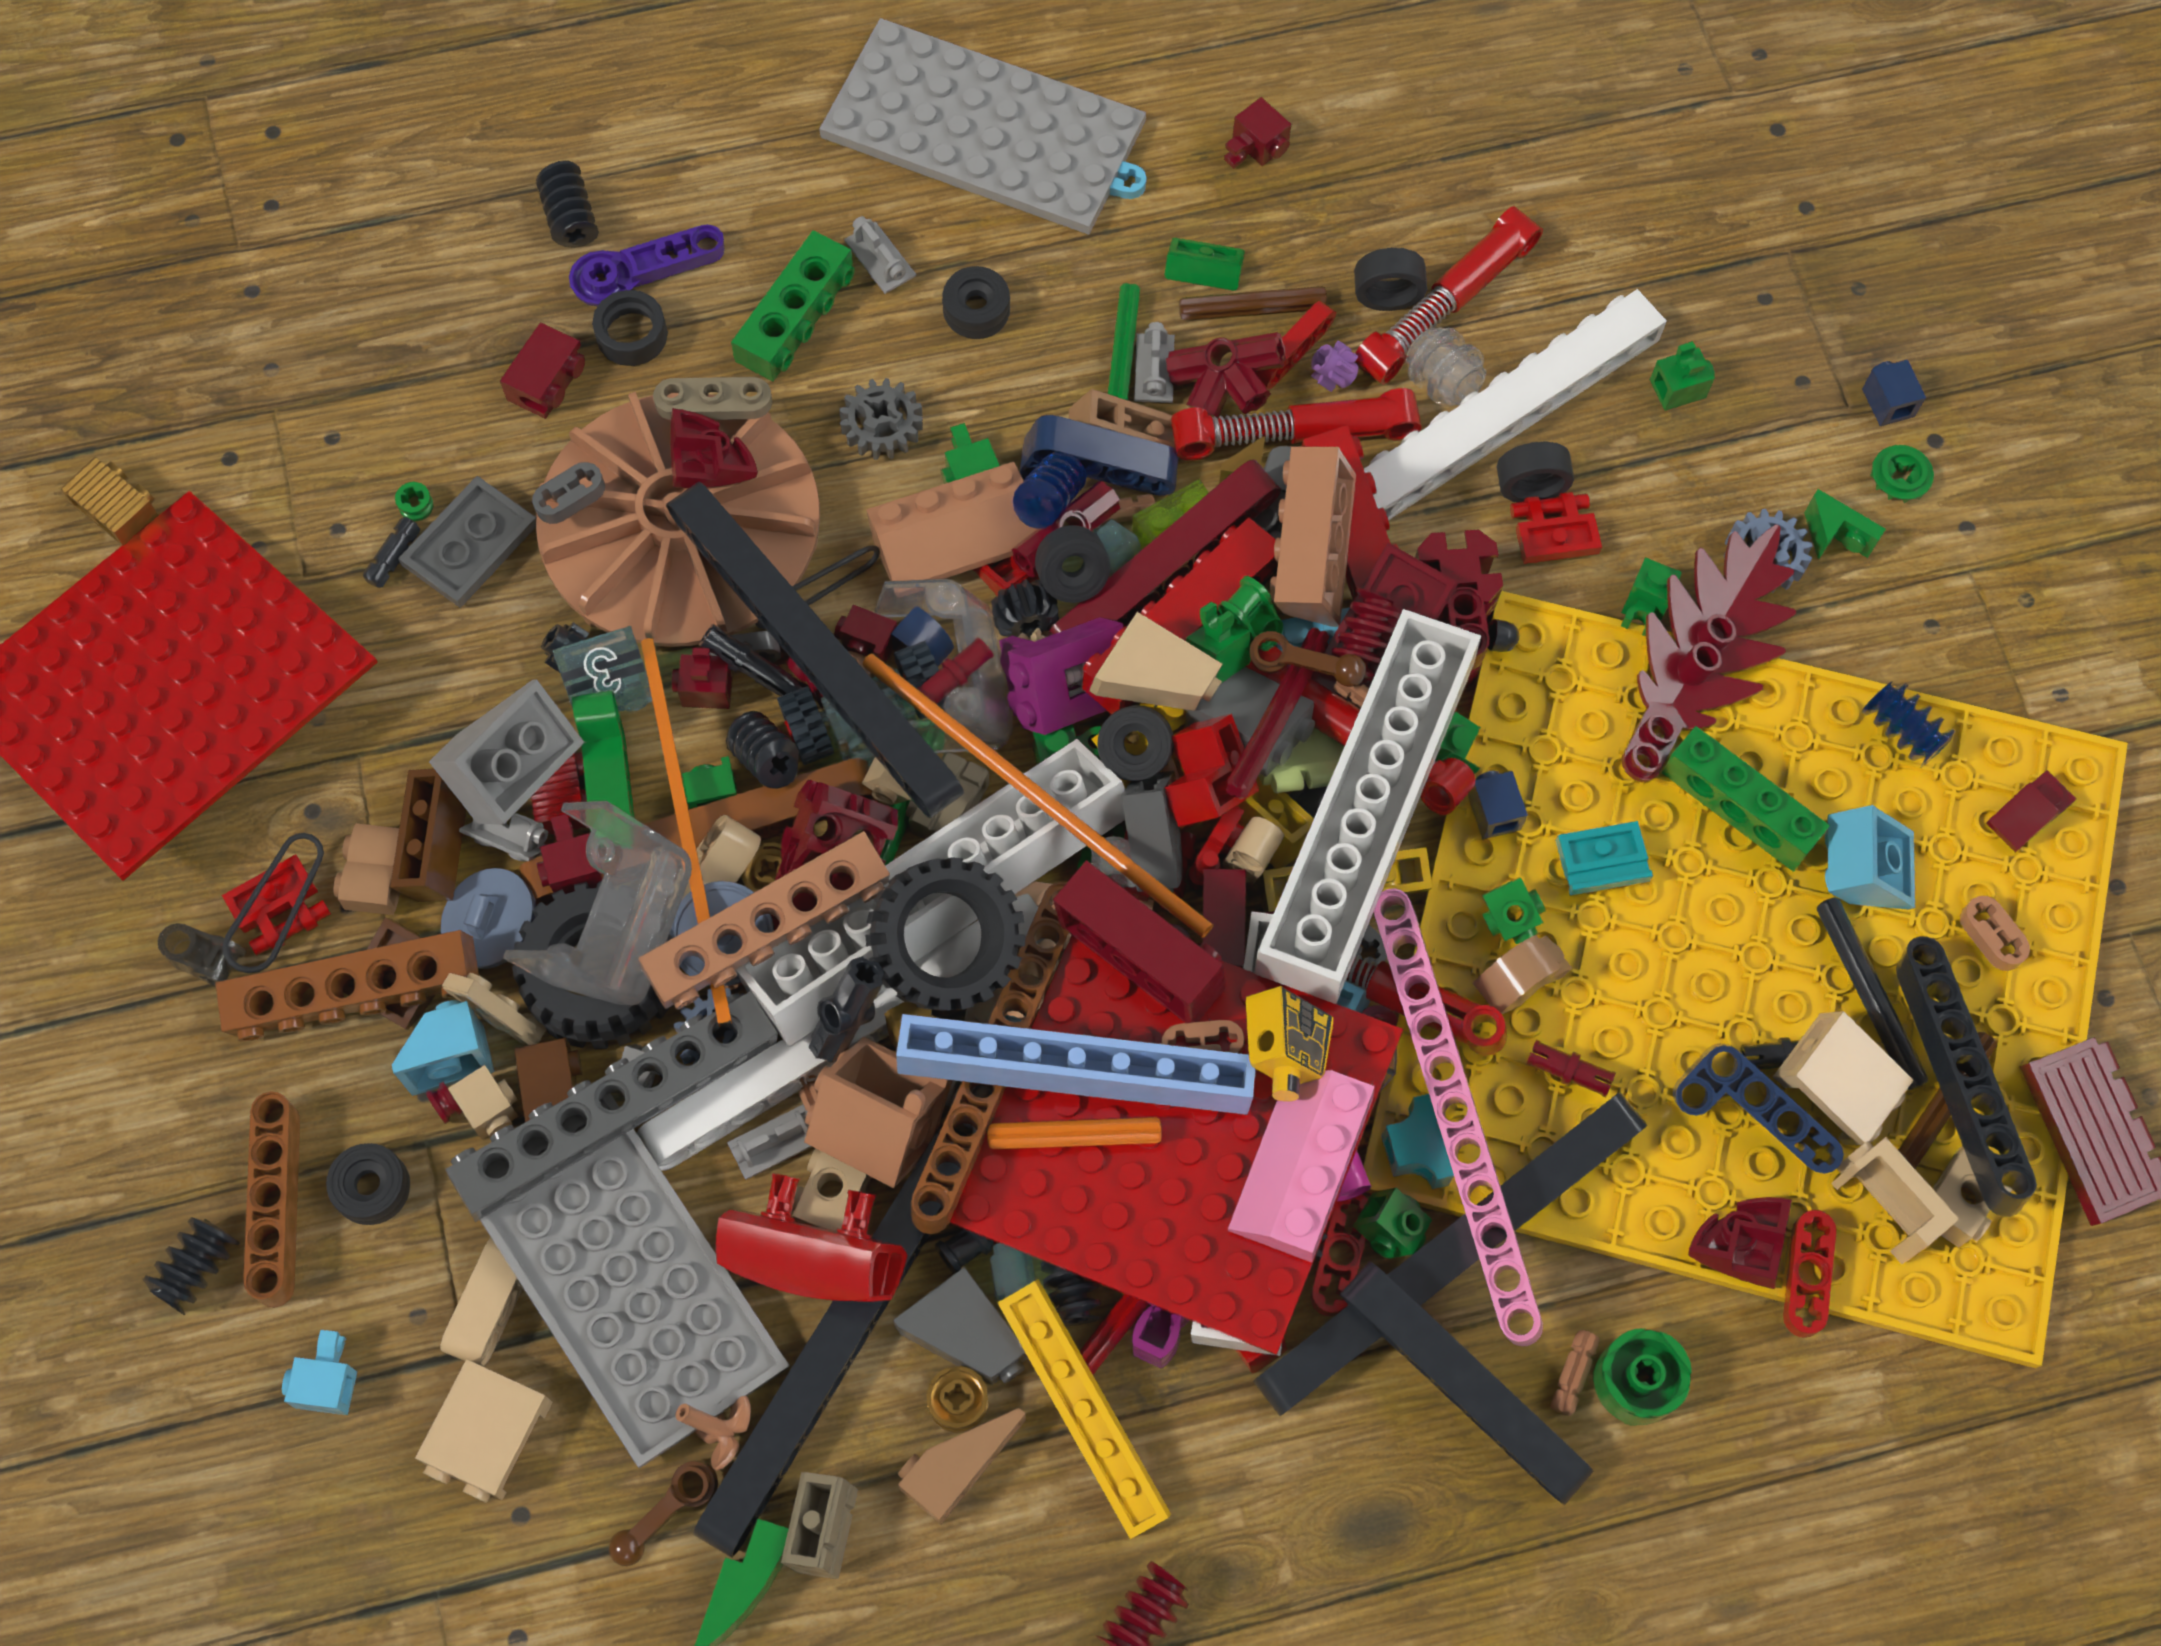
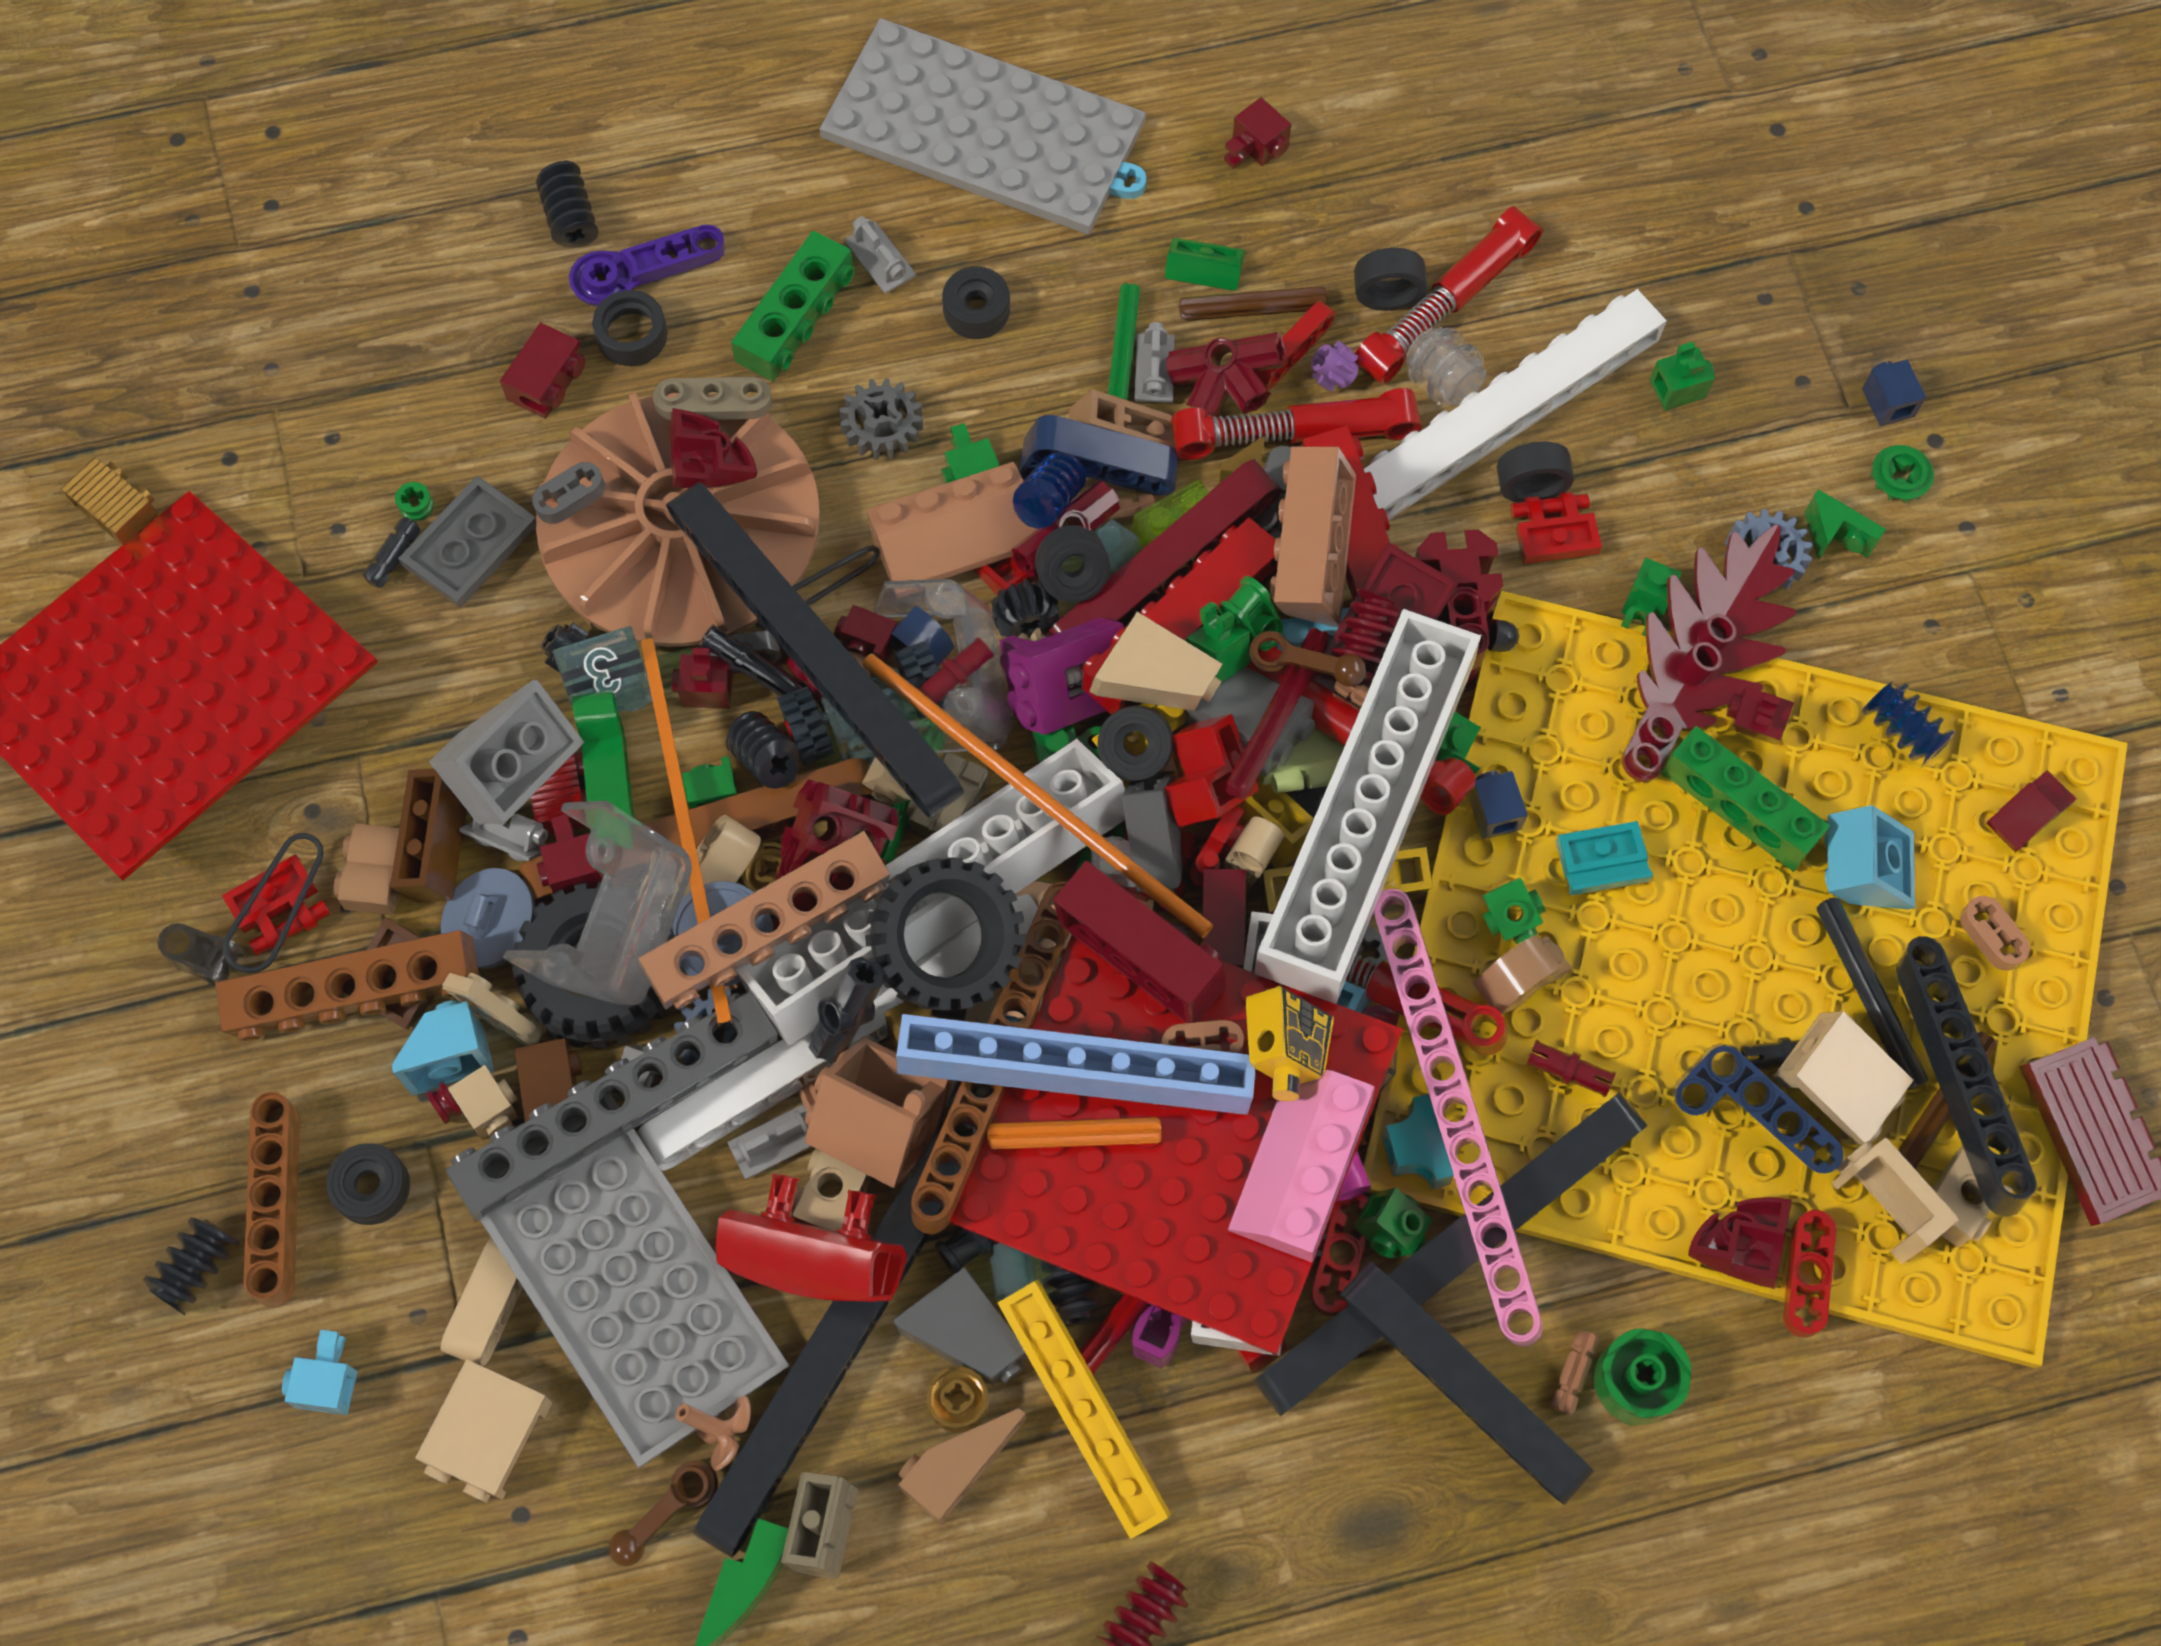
(1759, 714): none -> dark red brick

